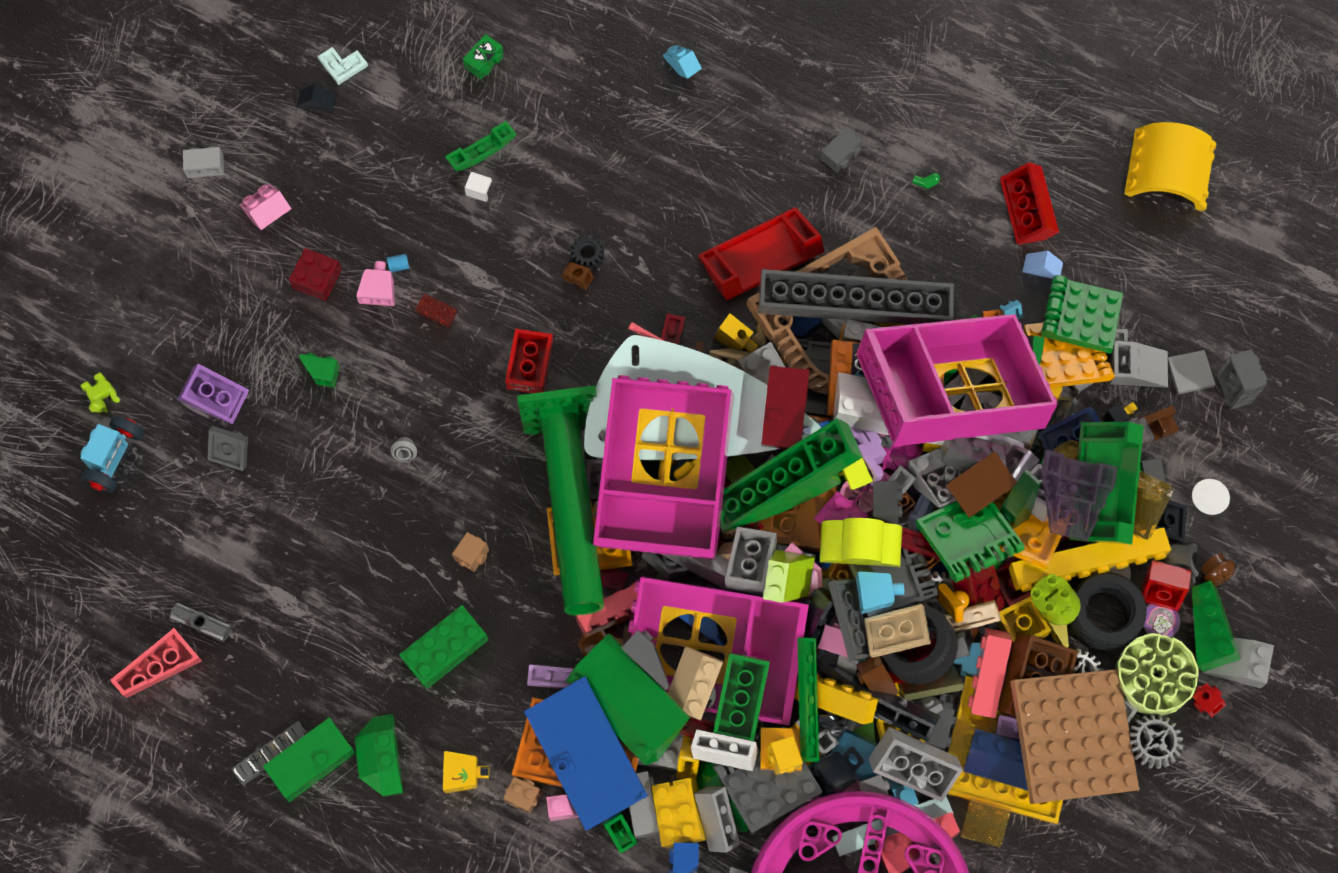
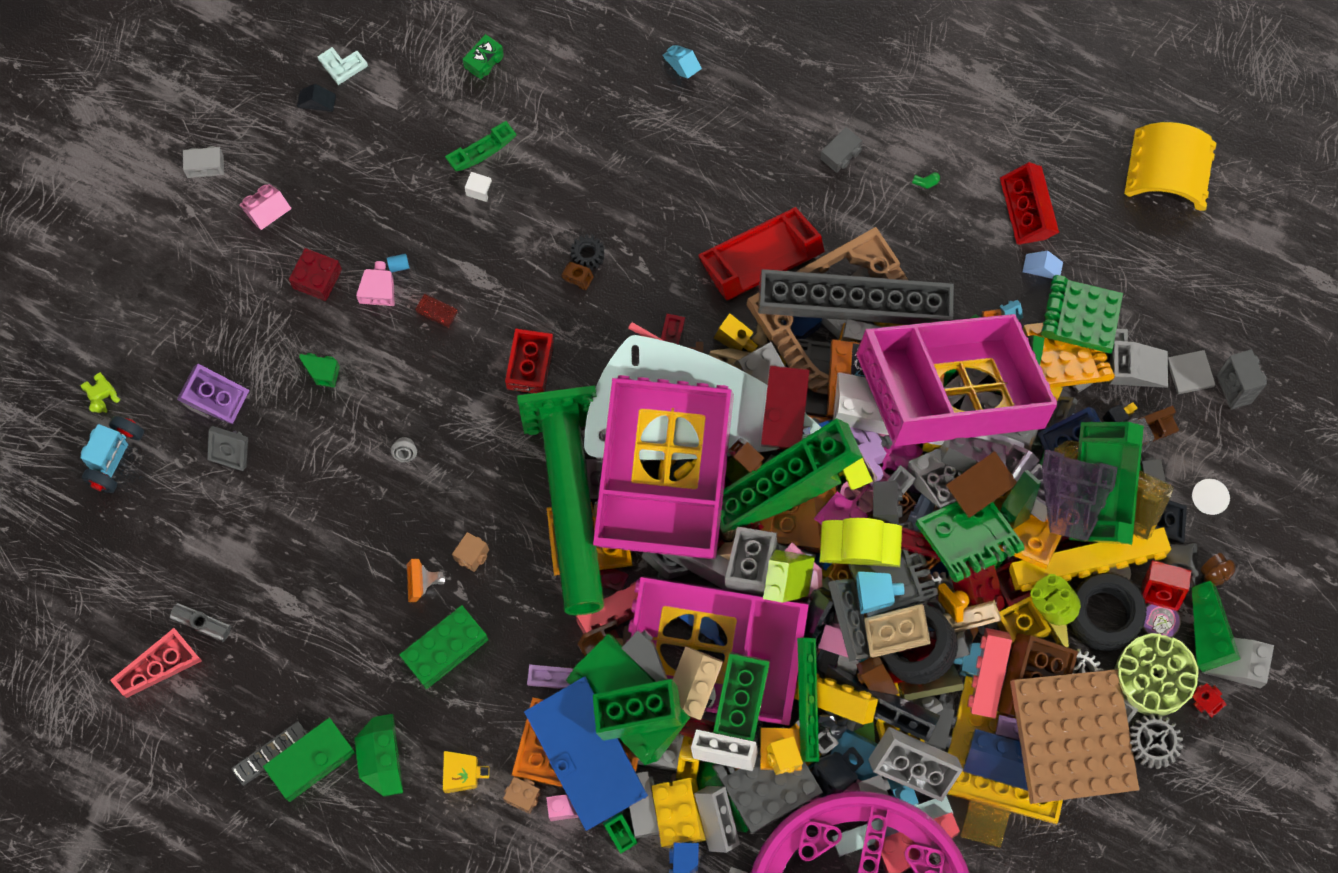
(420, 579): none -> orange piece
(637, 709): none -> green brick
(746, 455): none -> reddish brown slope

